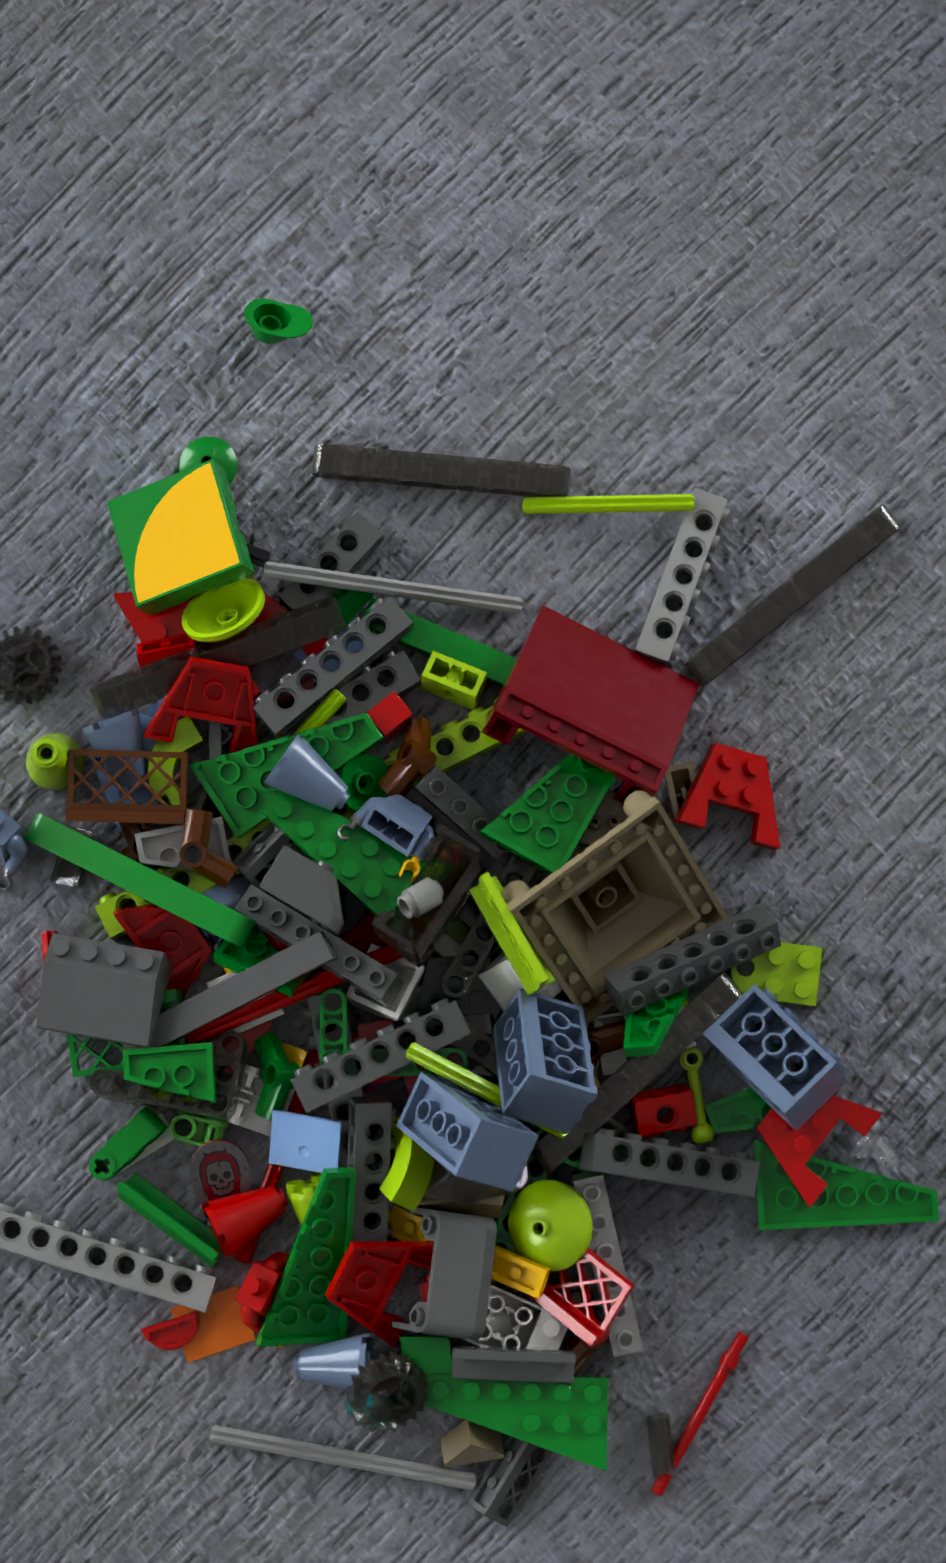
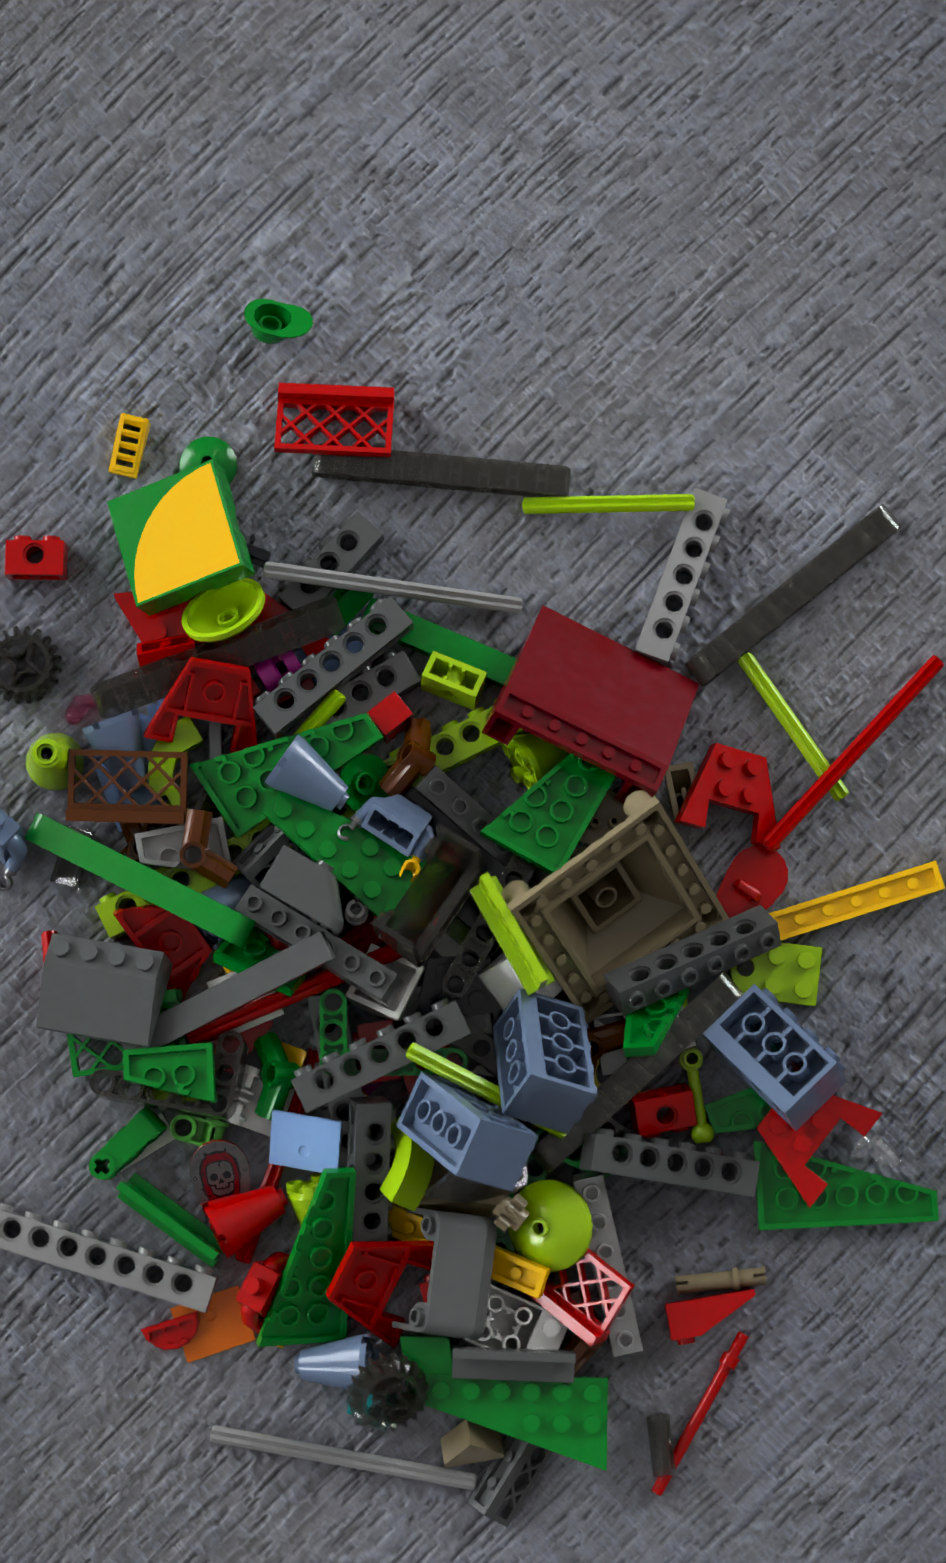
(51, 567): none -> red brick
(78, 708): none -> clear pink arm
(144, 424): none -> yellow slope
(269, 673): none -> magenta wheel
(333, 398): none -> red fence
(356, 913): none -> white axle
(420, 898): light grey brick -> none
(510, 1212): none -> dark tan gear
(531, 758): none -> lime cone
(698, 1315): none -> red slope
(721, 1280): none -> dark tan pin
(753, 880): none -> red shield
(789, 721): none -> lime axle
(852, 753): none -> red axle
(858, 900): none -> yellow plate

